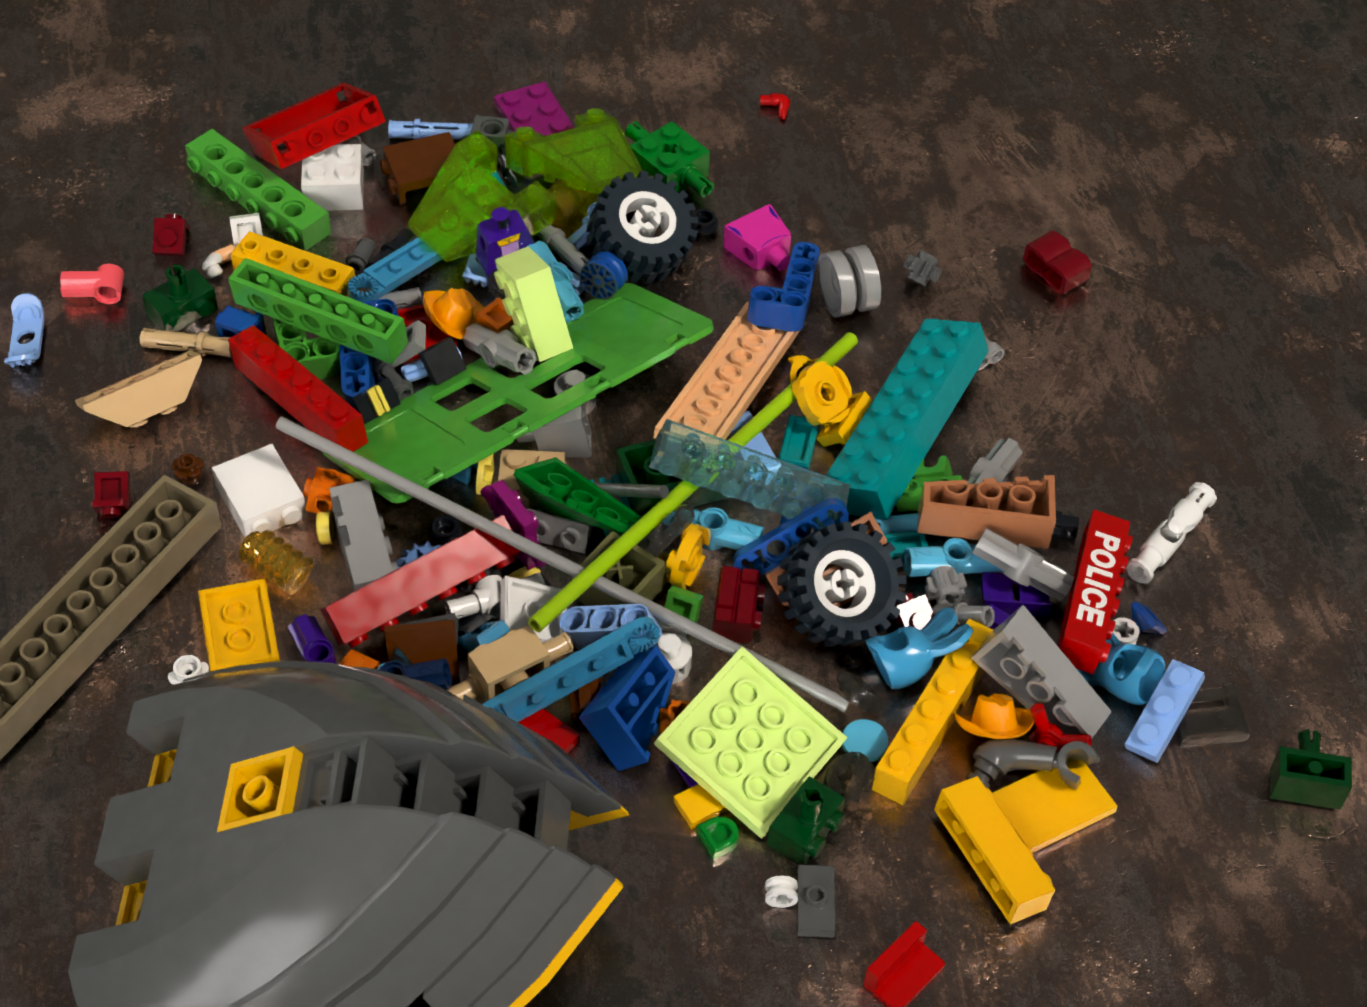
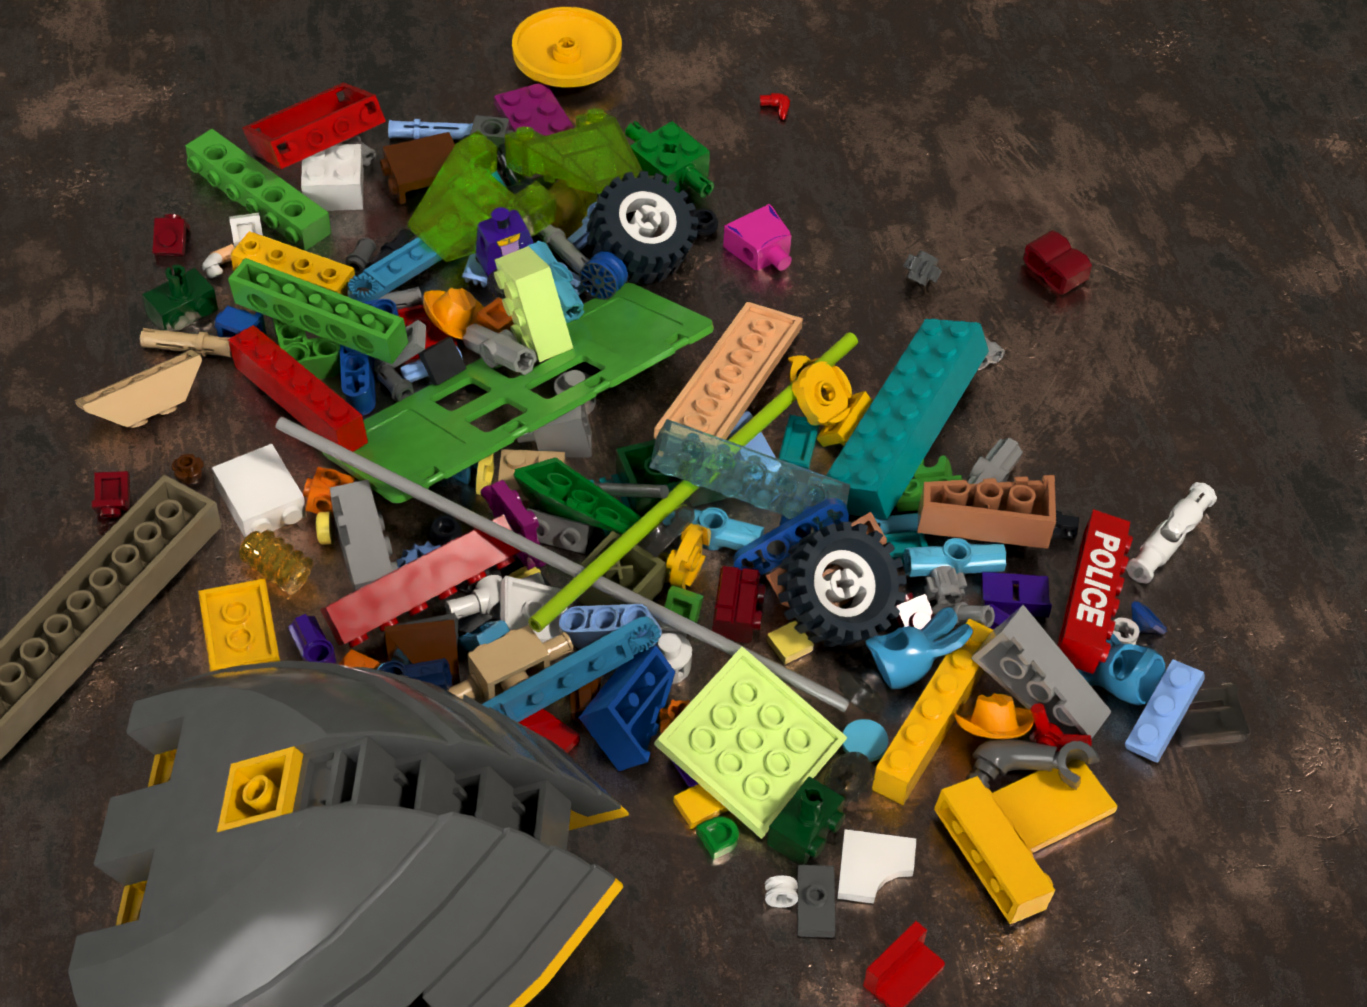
(27, 318): light blue piece -> none
(102, 284): coral piece -> none
(184, 665): white plate -> none
(377, 400): black piece -> none
(566, 47): none -> yellow dish
(787, 307): blue beam -> none
(789, 643): none -> light yellow tile
(849, 281): light grey wheel -> none
(871, 861): none -> white tile
(1024, 565): light grey piece -> none
(1310, 776): dark green brick -> none

